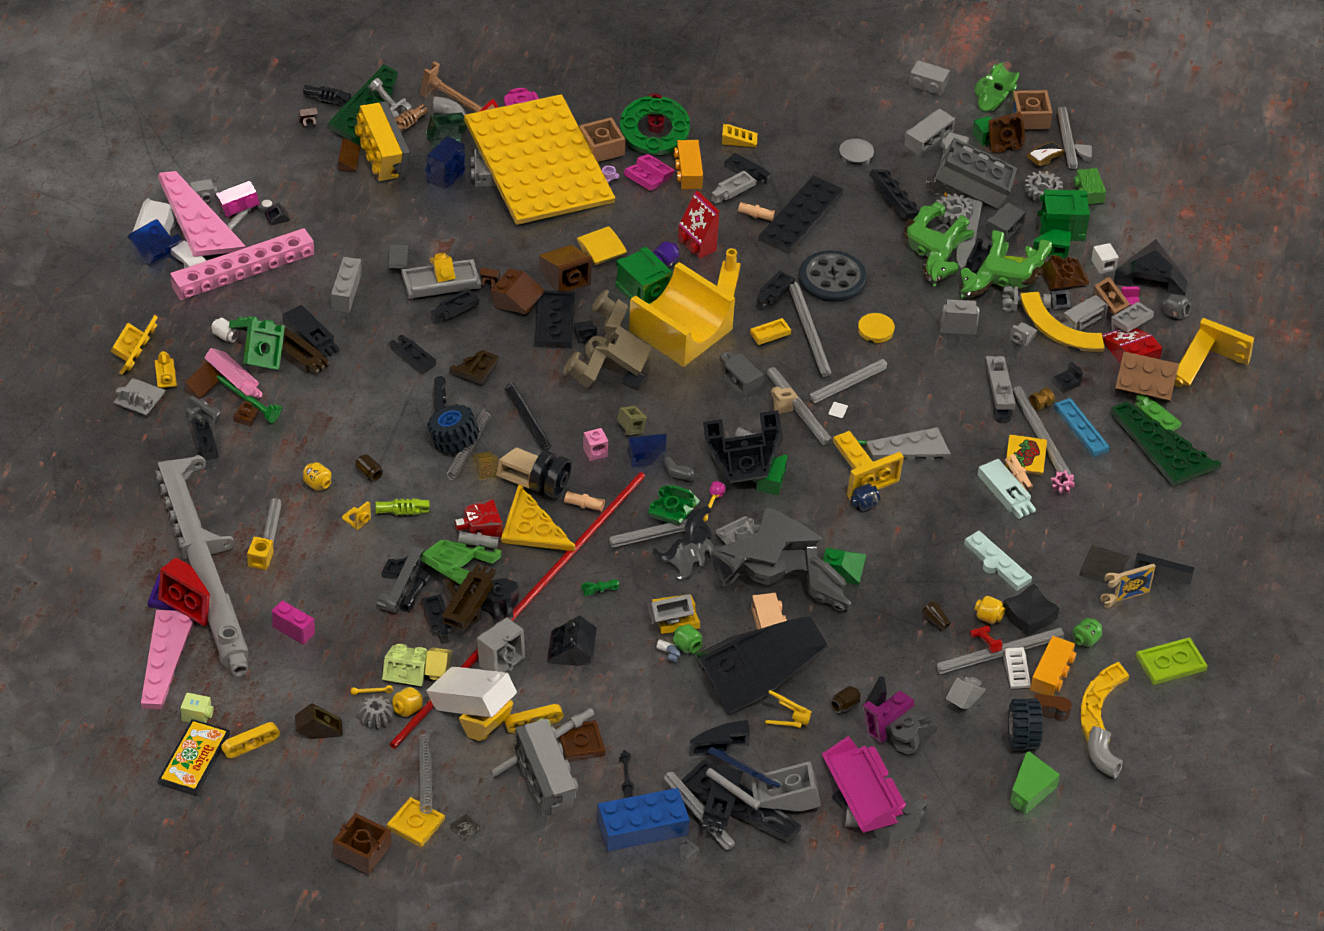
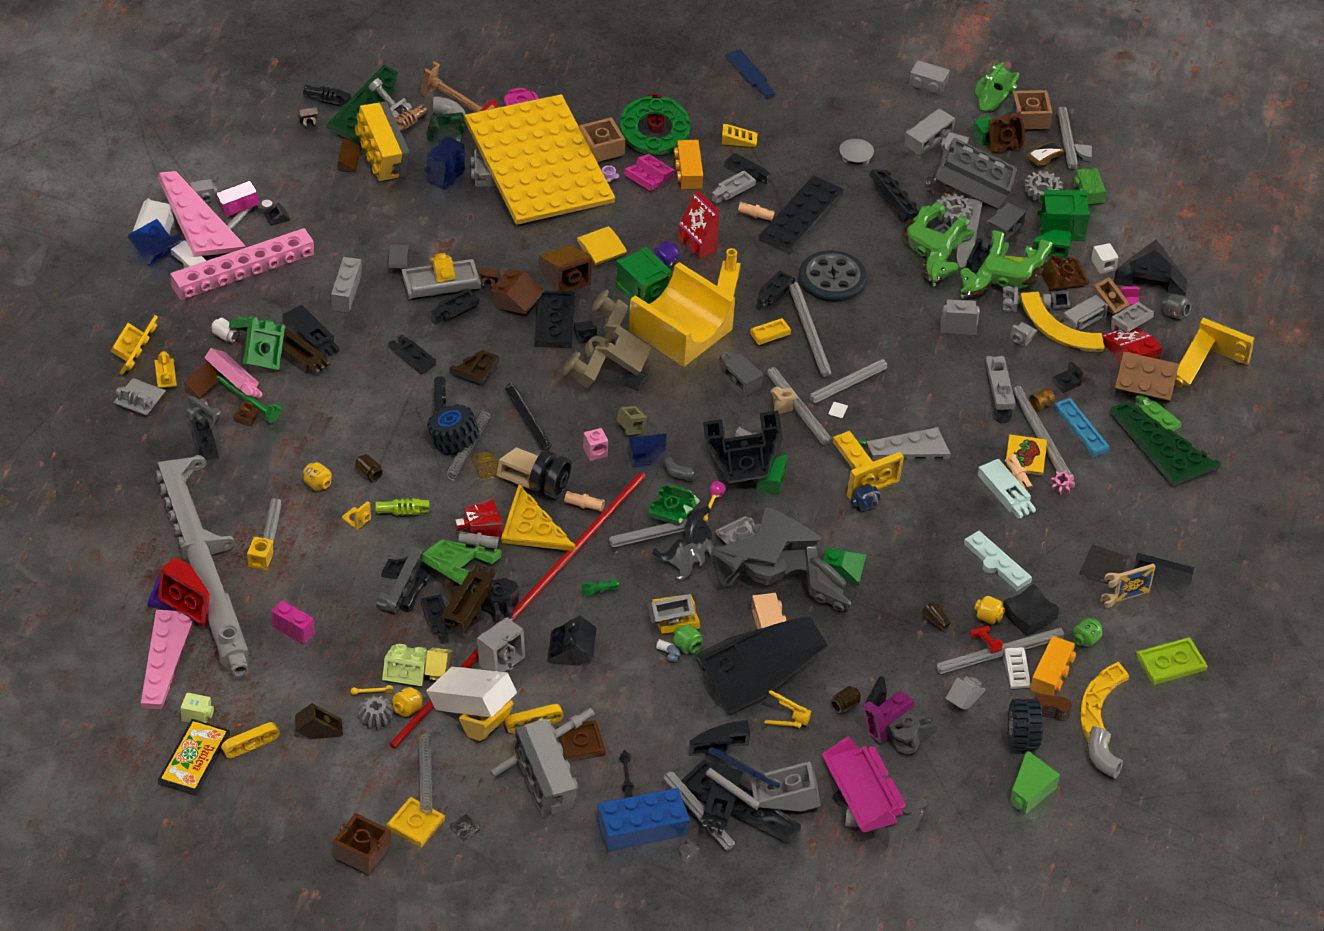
(749, 72): none -> dark blue piece
(876, 327): yellow tile -> none

